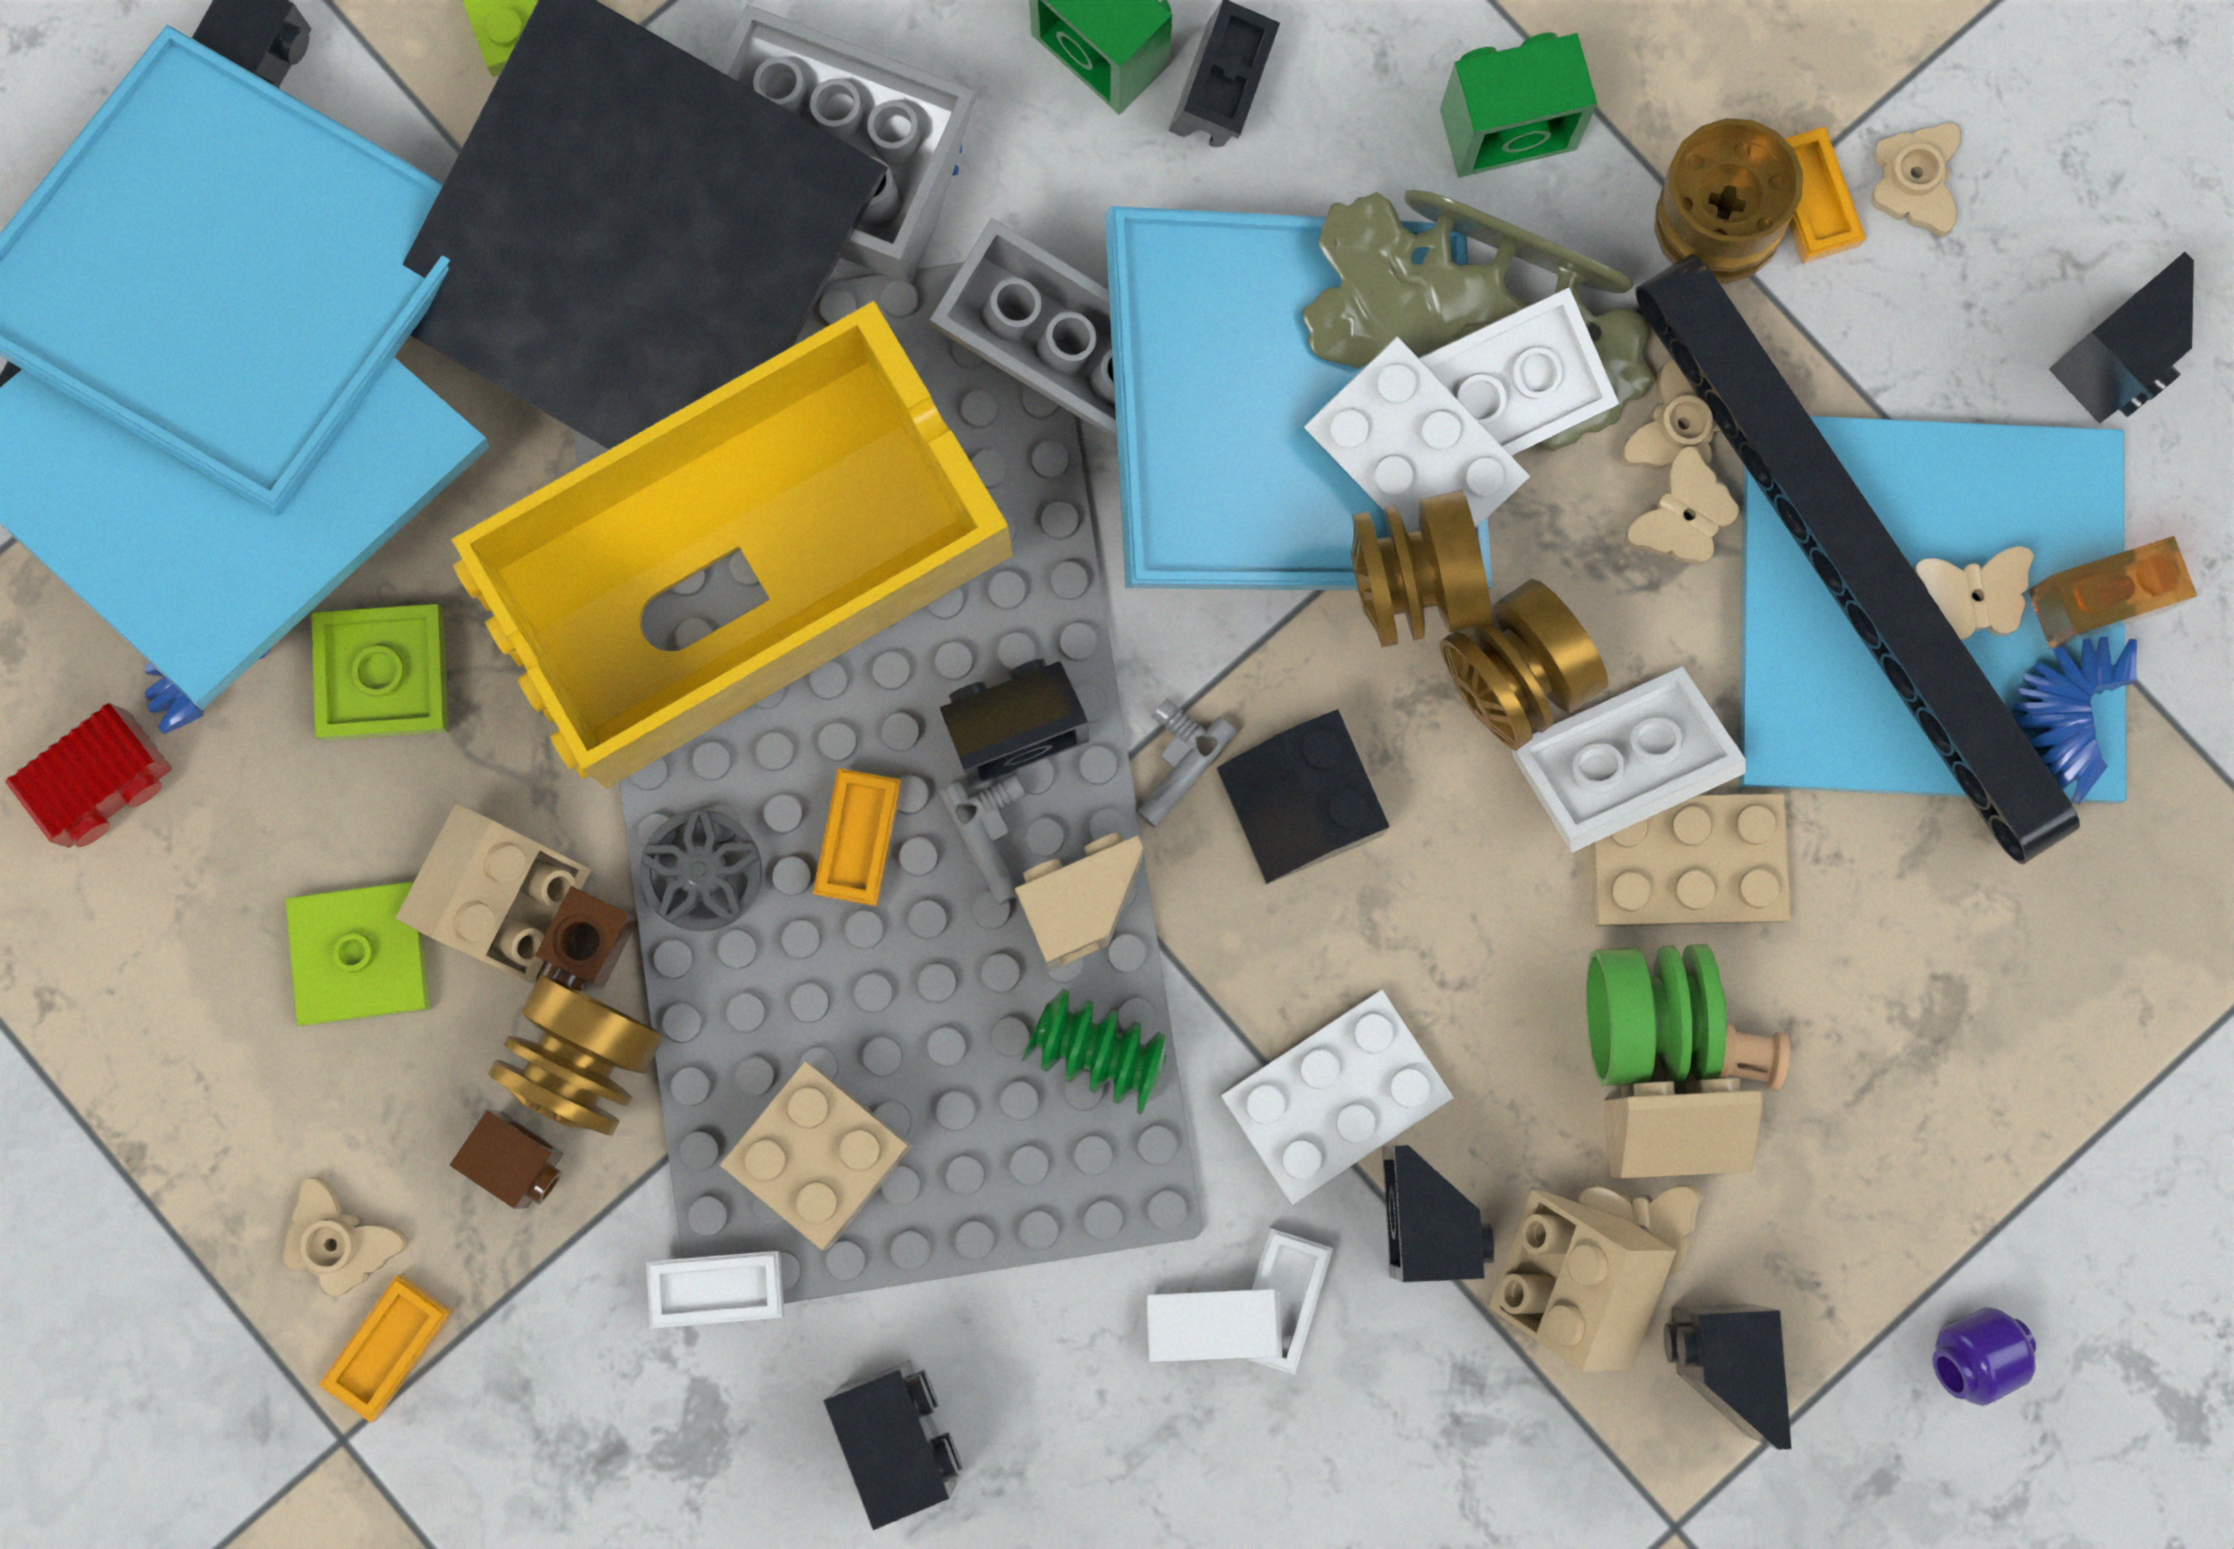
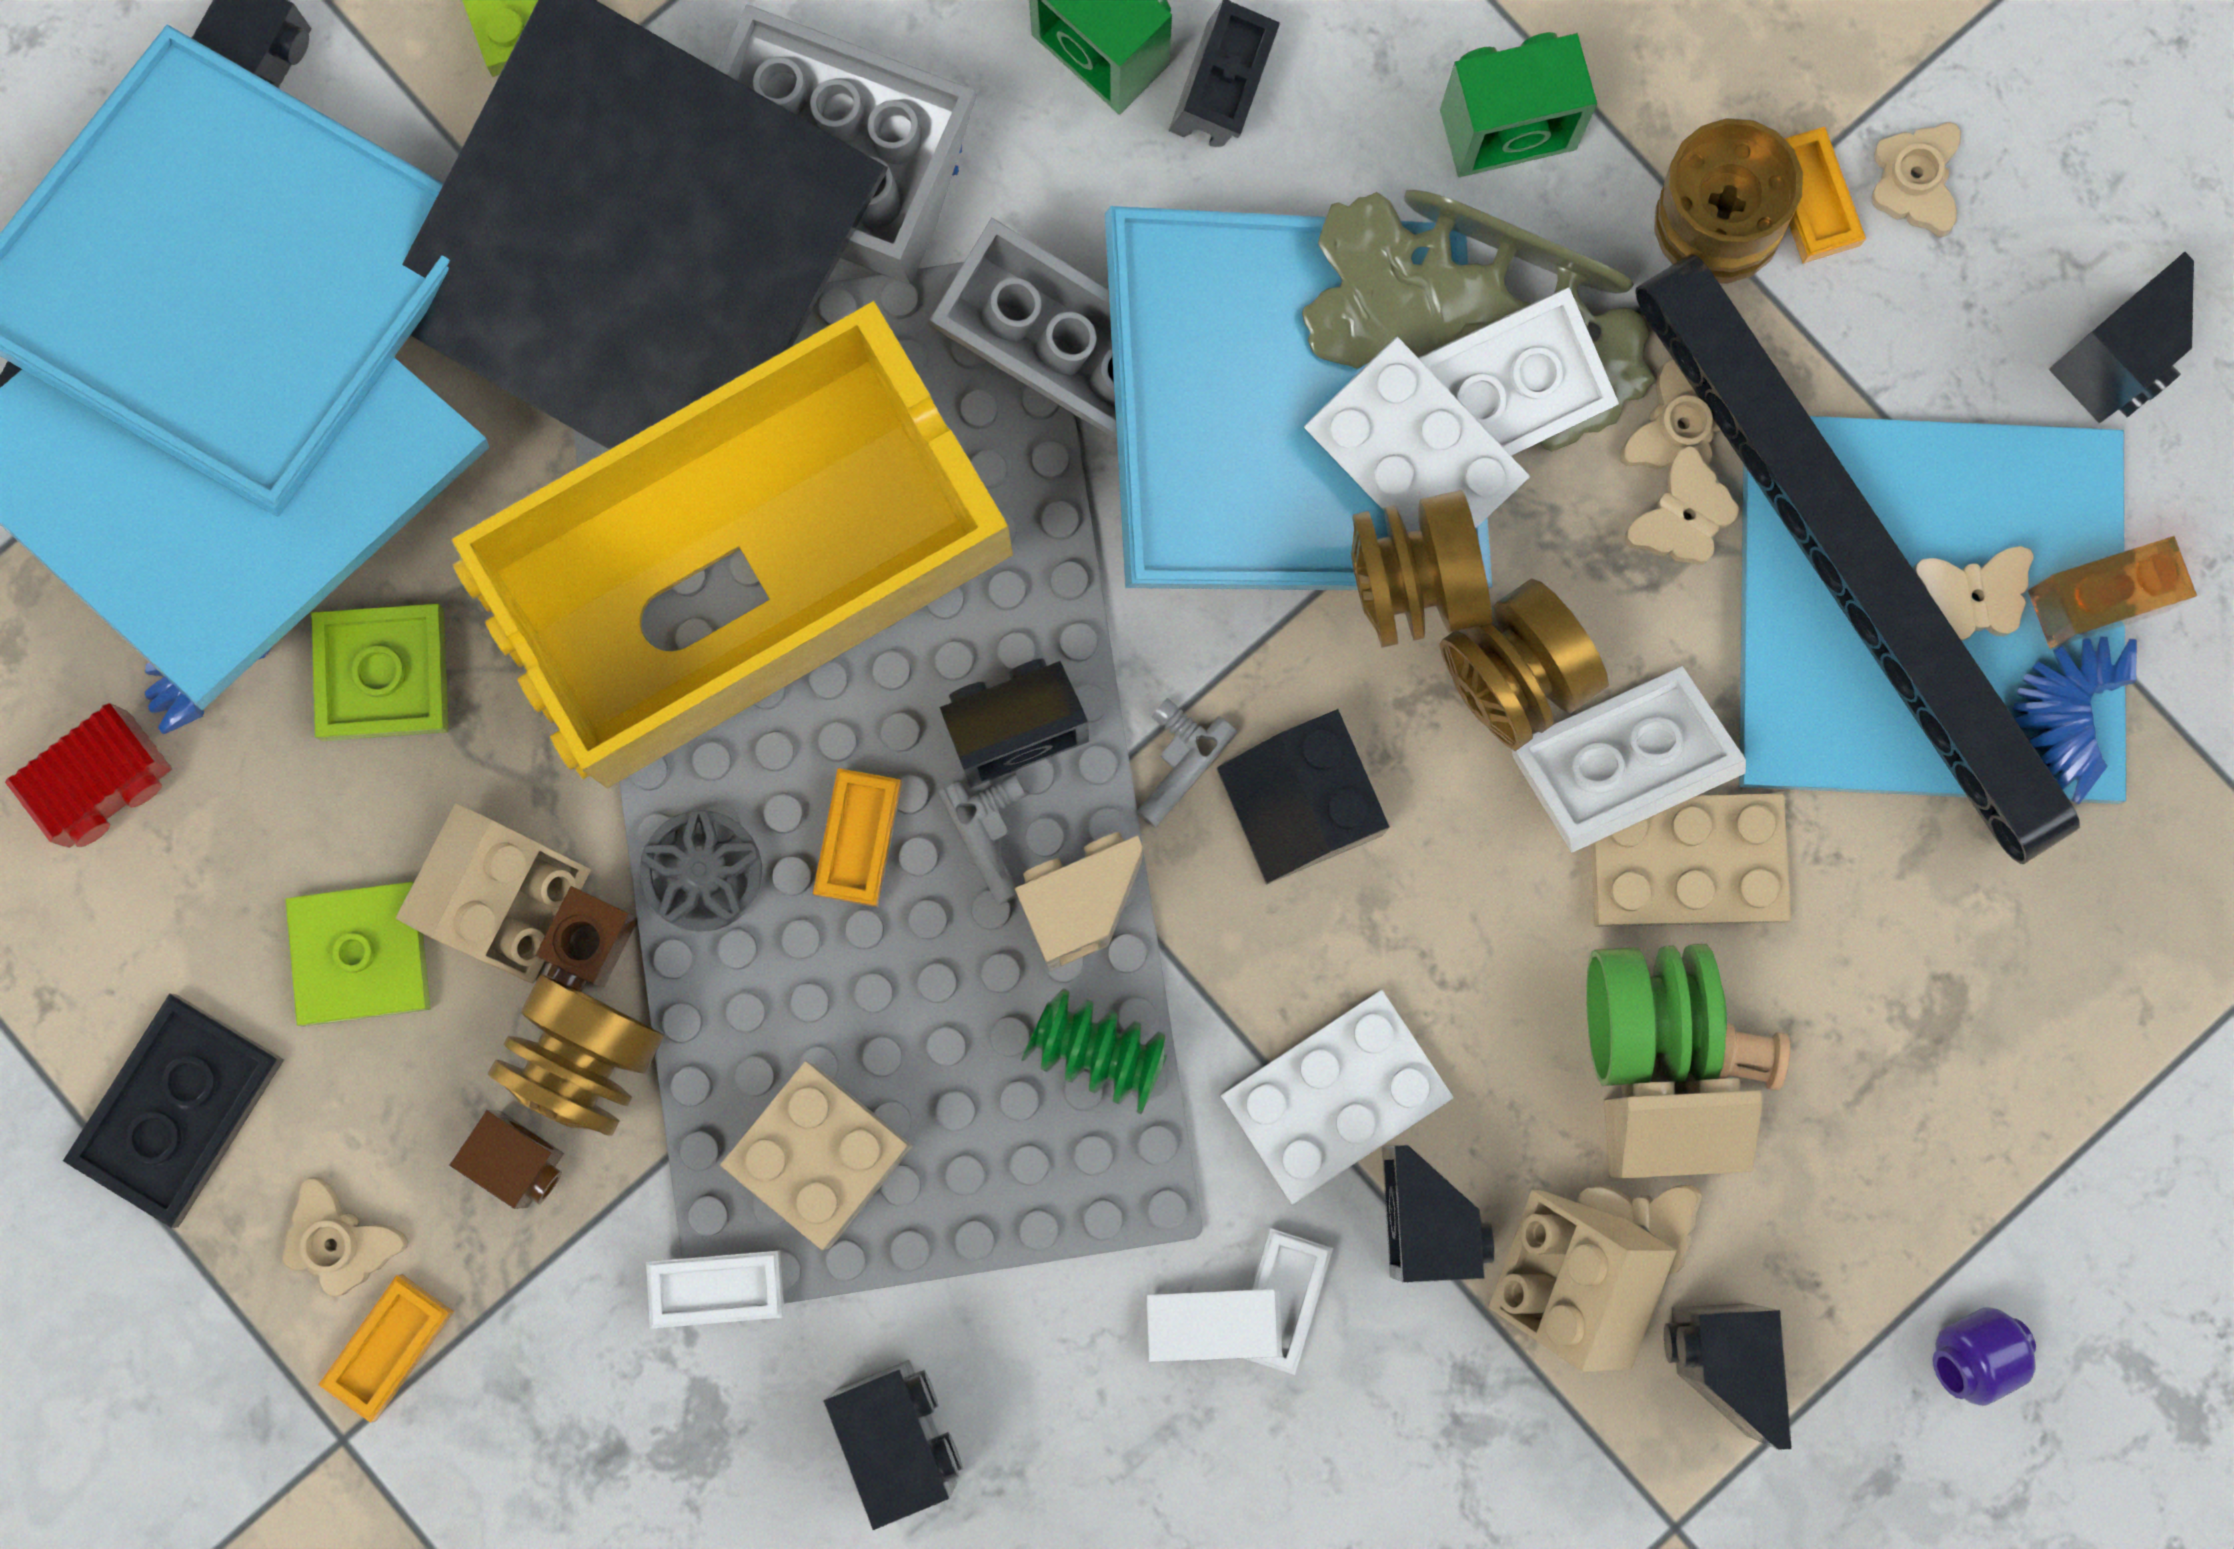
(173, 1110): none -> black tile

